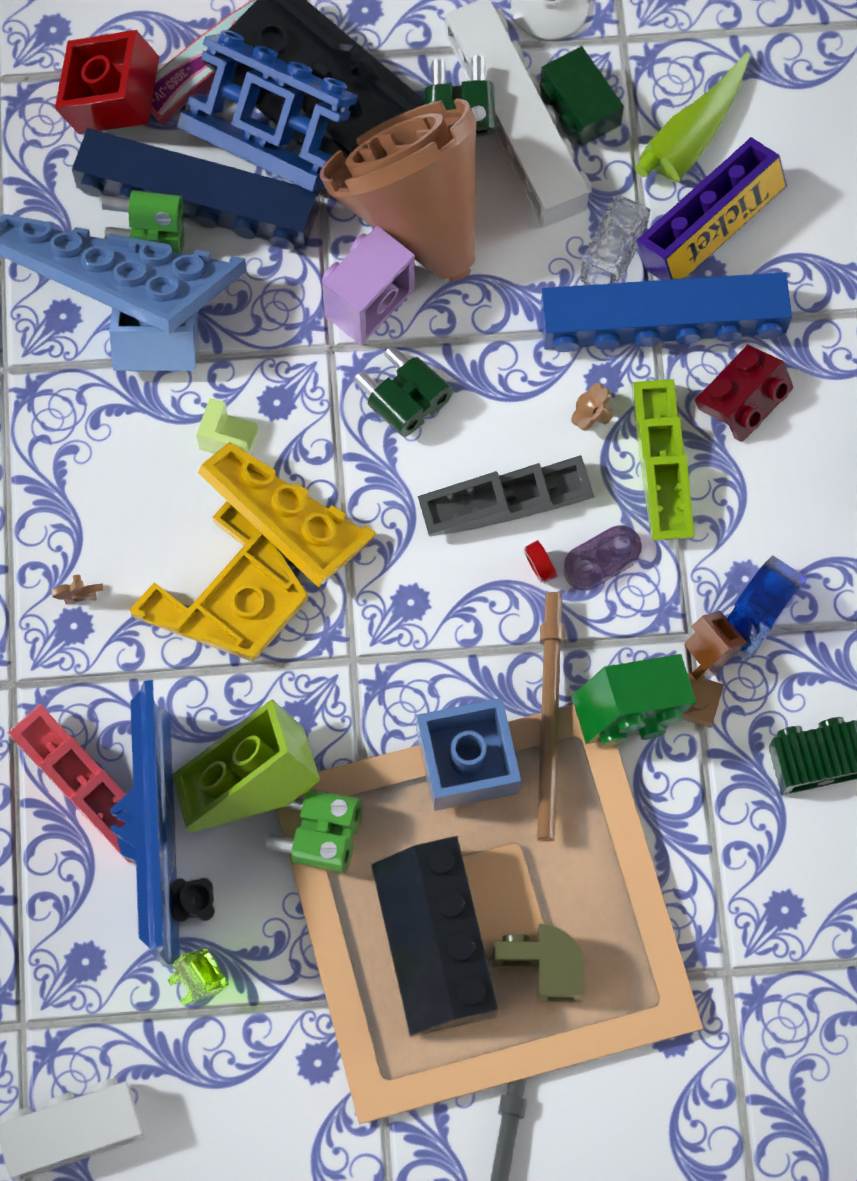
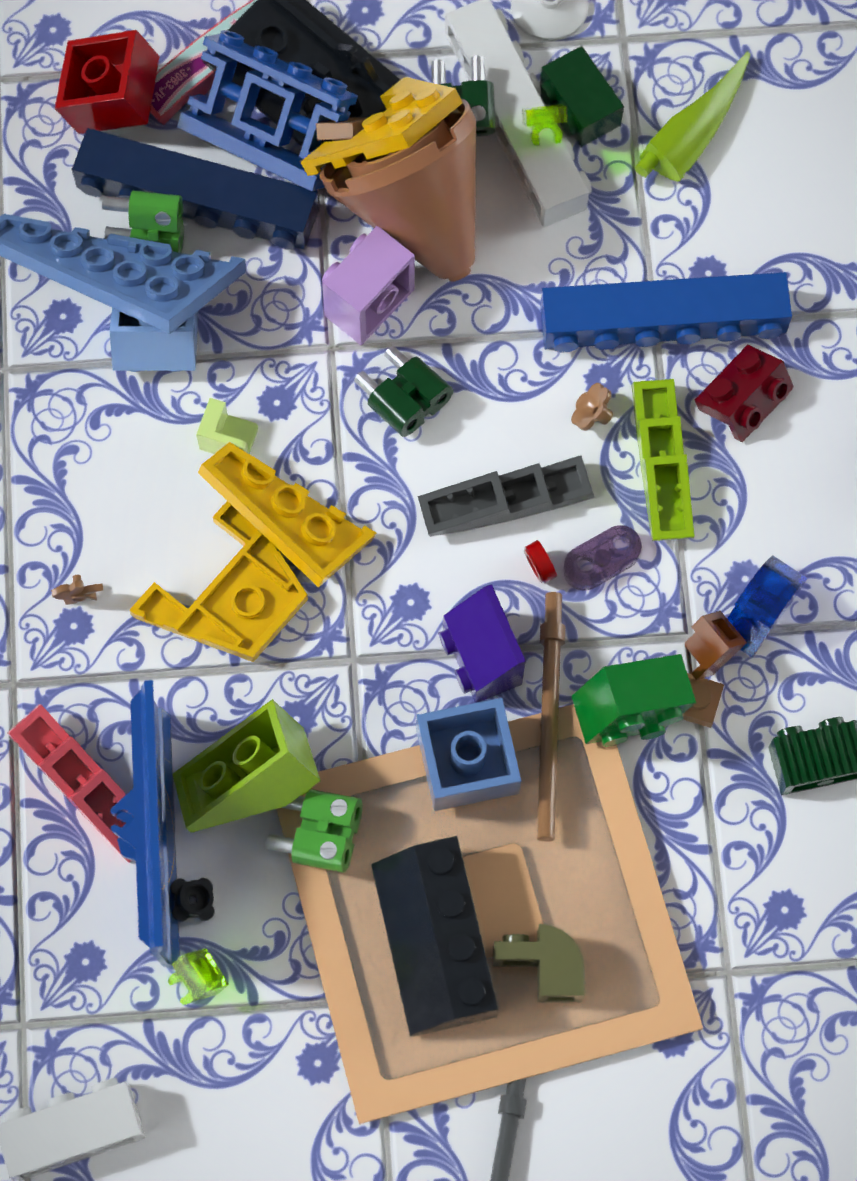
(339, 131): none -> medium nougat plate
(411, 112): none -> yellow wing
(483, 646): none -> dark purple slope
(542, 118): none -> clear neon green tile
(614, 242): clear brick -> none
(712, 211): dark purple brick -> none

